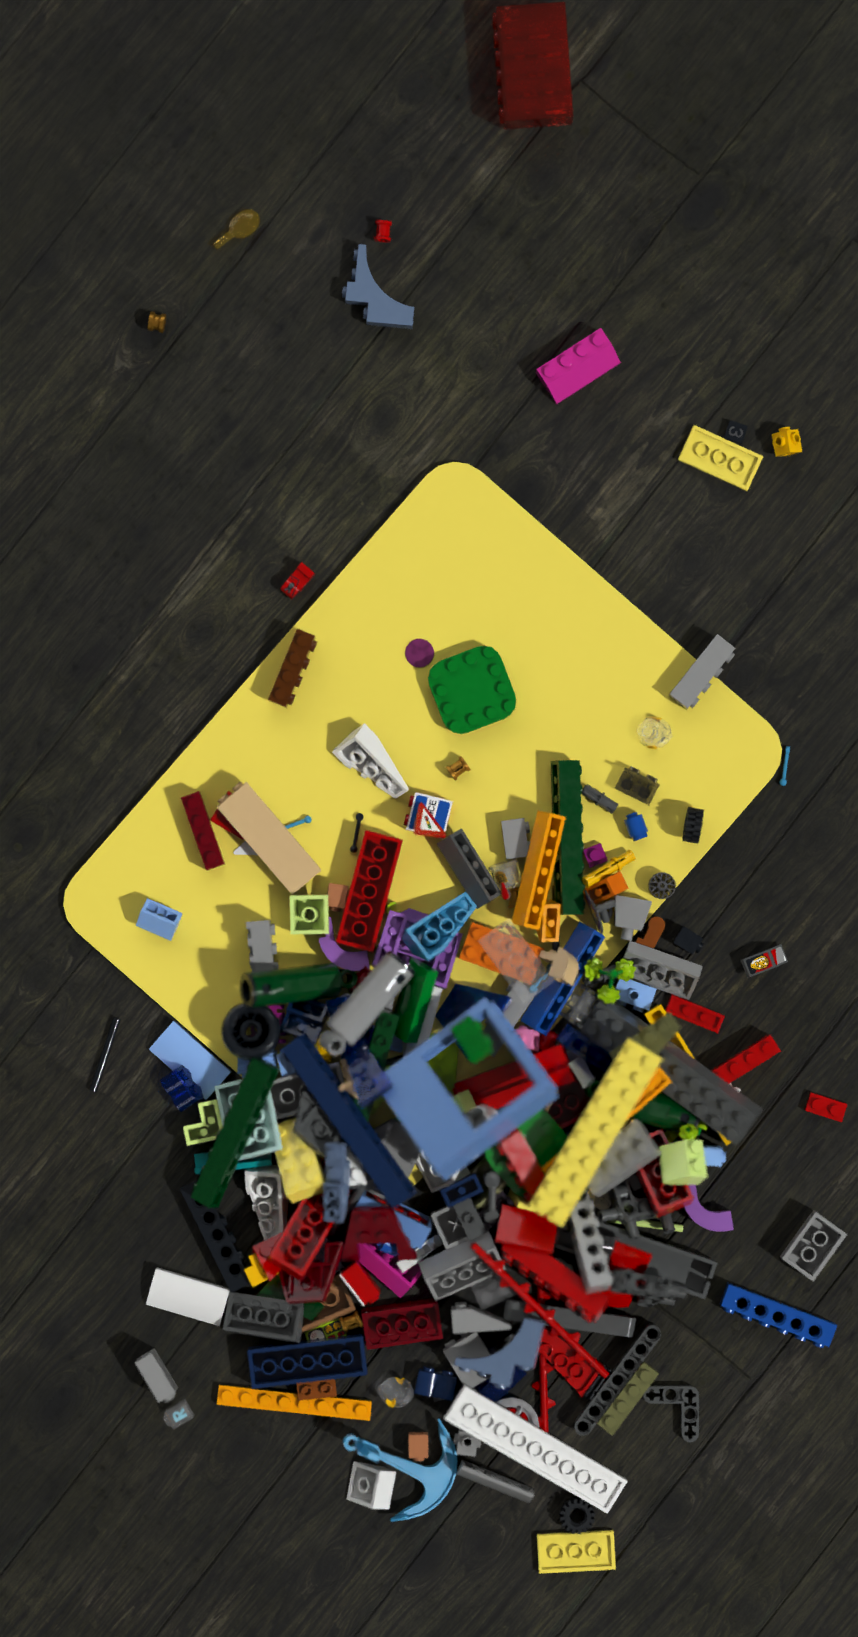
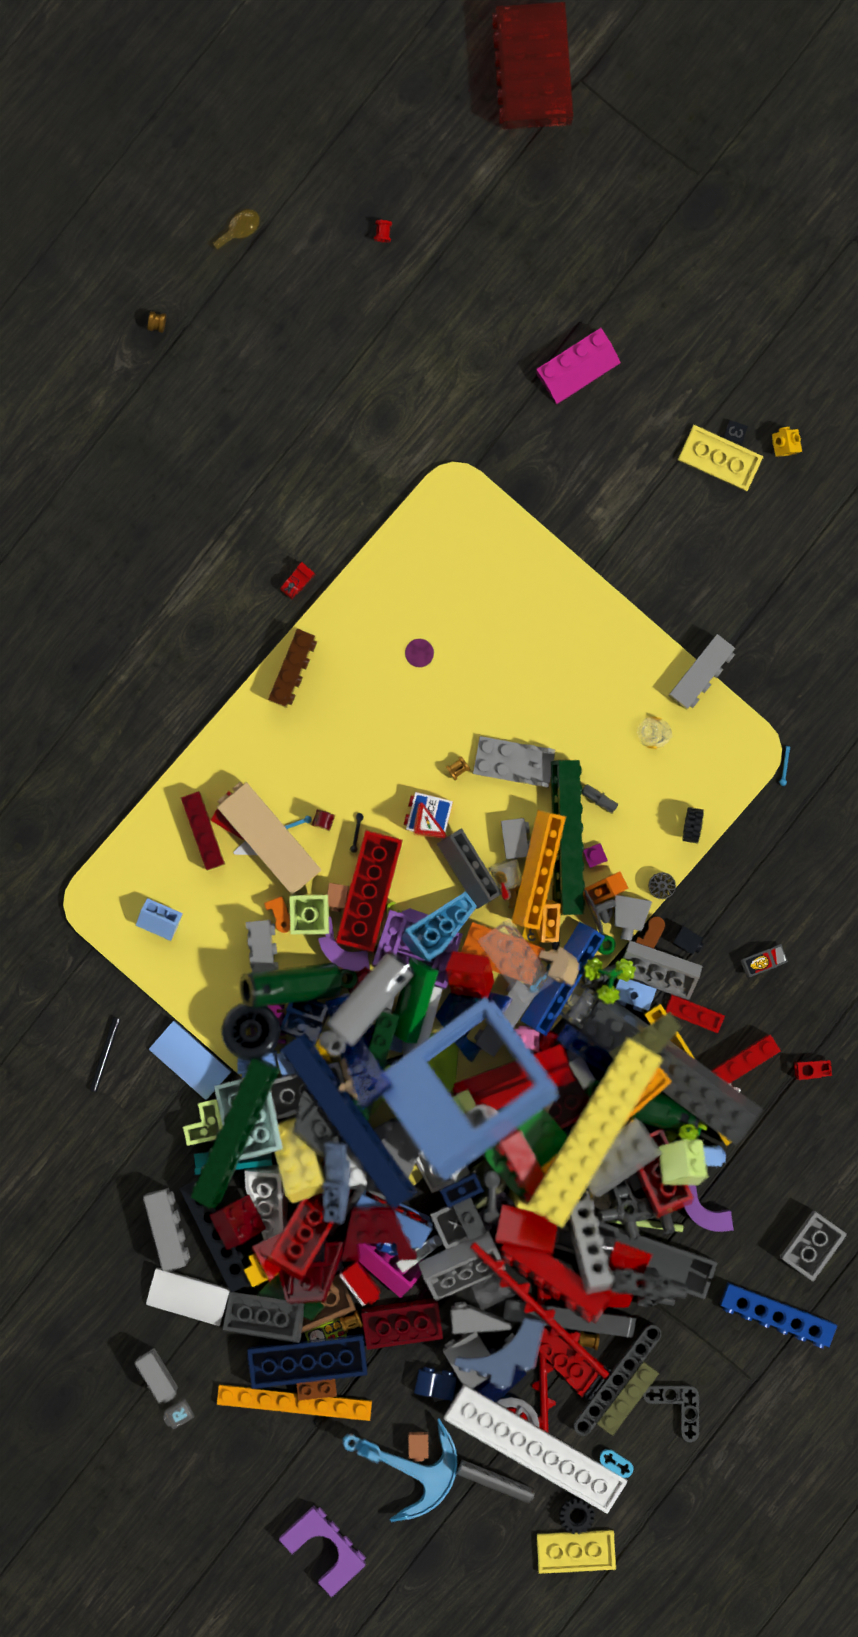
(166, 1230): none -> light grey brick
(181, 1088): clear blue brick -> none
(237, 1222): none -> dark red brick
(280, 912): none -> orange leg
(315, 1524): none -> medium lavender arch
(323, 820): none -> dark red leg
(365, 291): sand blue arch -> none
(368, 756): white wedge -> none
(371, 1485): white slope -> none
(396, 1392): clear hair -> none
(463, 1447): light grey brick -> none
(470, 974): none -> red brick
(472, 689): green plate -> none
(472, 1039): green brick -> none
(514, 762): none -> light grey hinge
(531, 936): none -> yellow tile
(589, 1340): none -> pearl gold bush
(611, 948): none -> green plate
(613, 1466): none -> medium azure beam
(615, 864): yellow pin -> none
(636, 826): blue brick -> none
(637, 786): clear smoke bracket -> none
(812, 1069): none -> red leg
(826, 1107): red plate -> none

